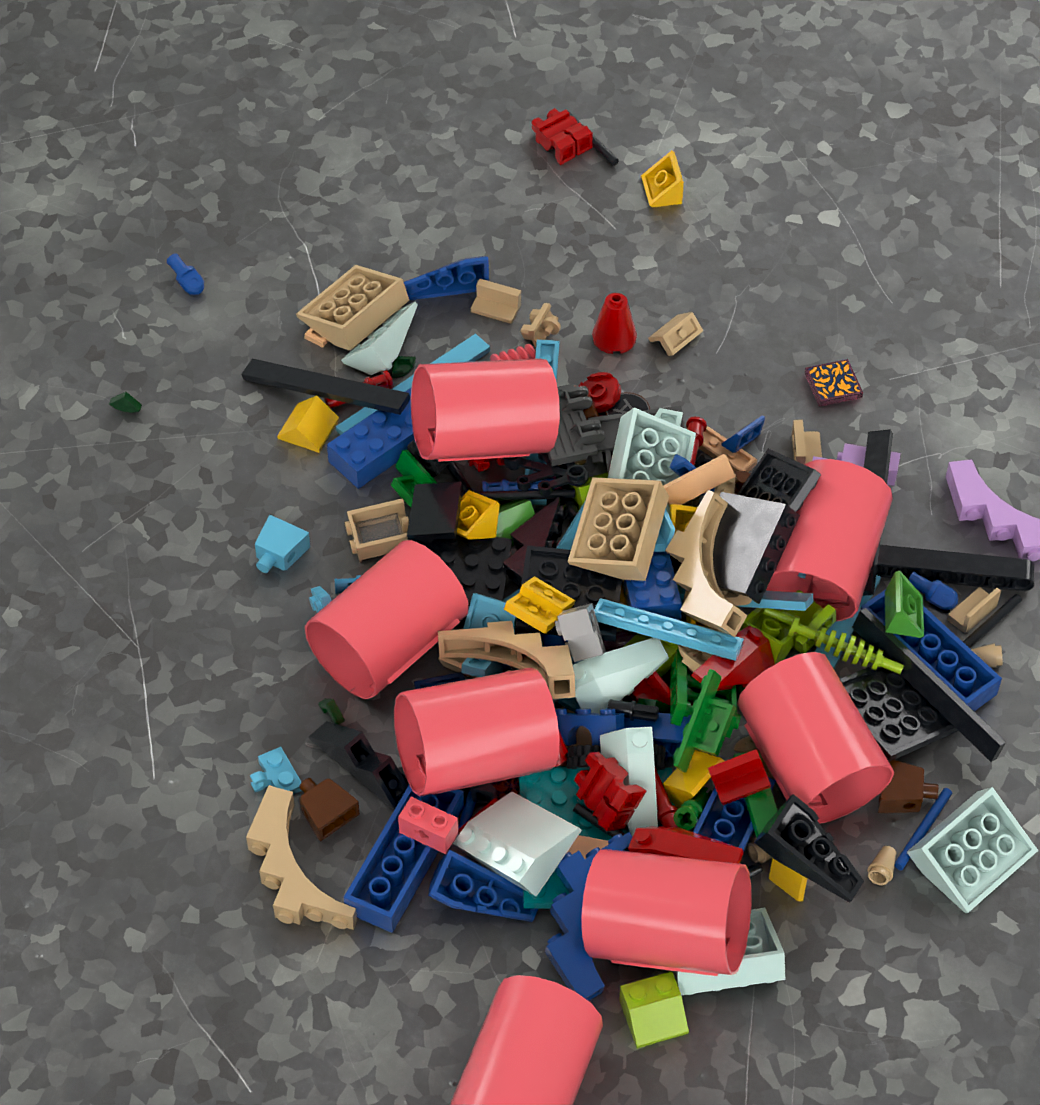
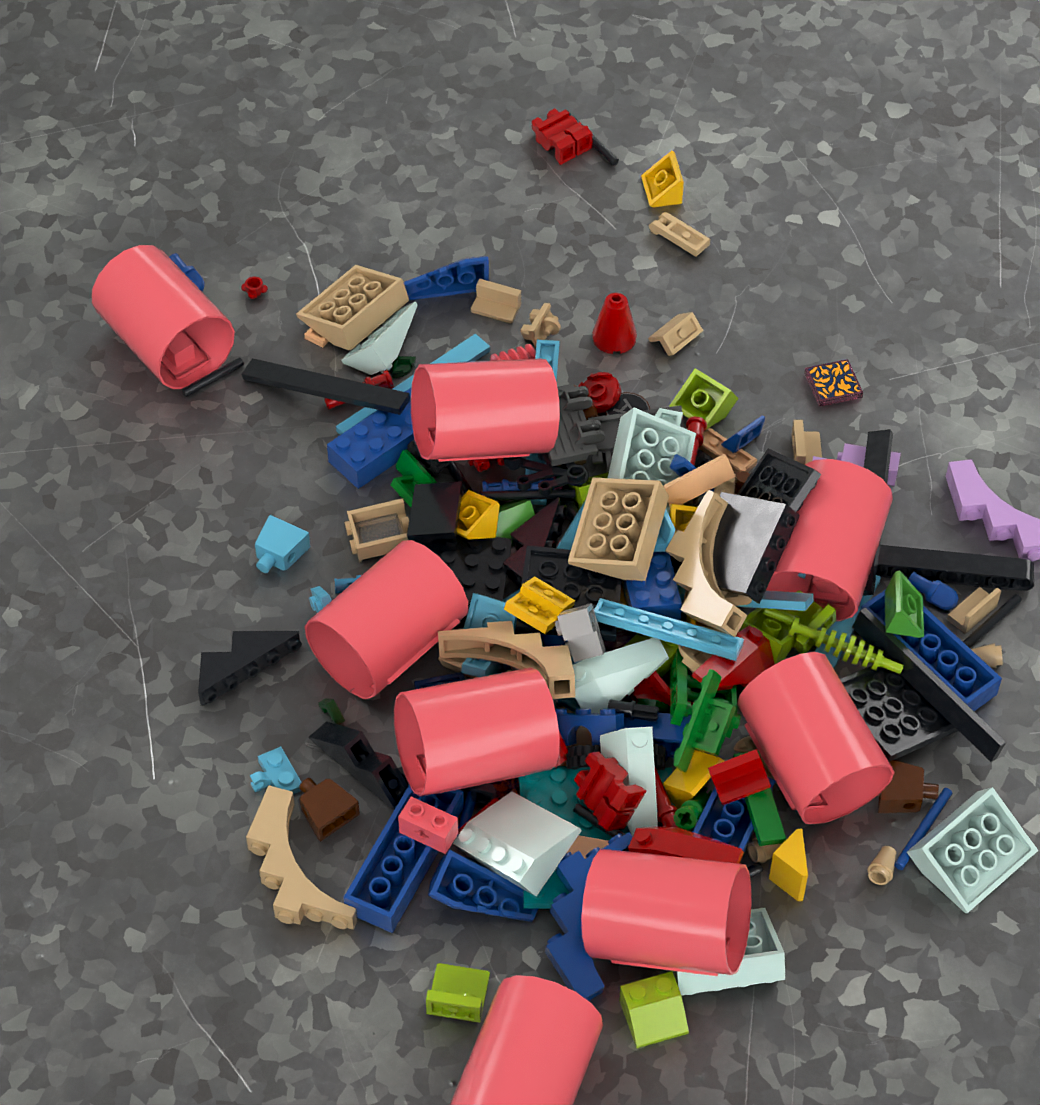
(125, 403): dark green tile -> none
(162, 316): none -> coral piece
(213, 376): none -> black bar
(249, 655): none -> black slope
(254, 287): none -> red plate
(309, 424): yellow slope -> none
(457, 992): none -> lime bracket
(680, 234): none -> tan plate
(704, 398): none -> lime slope
(803, 845): black wedge -> none

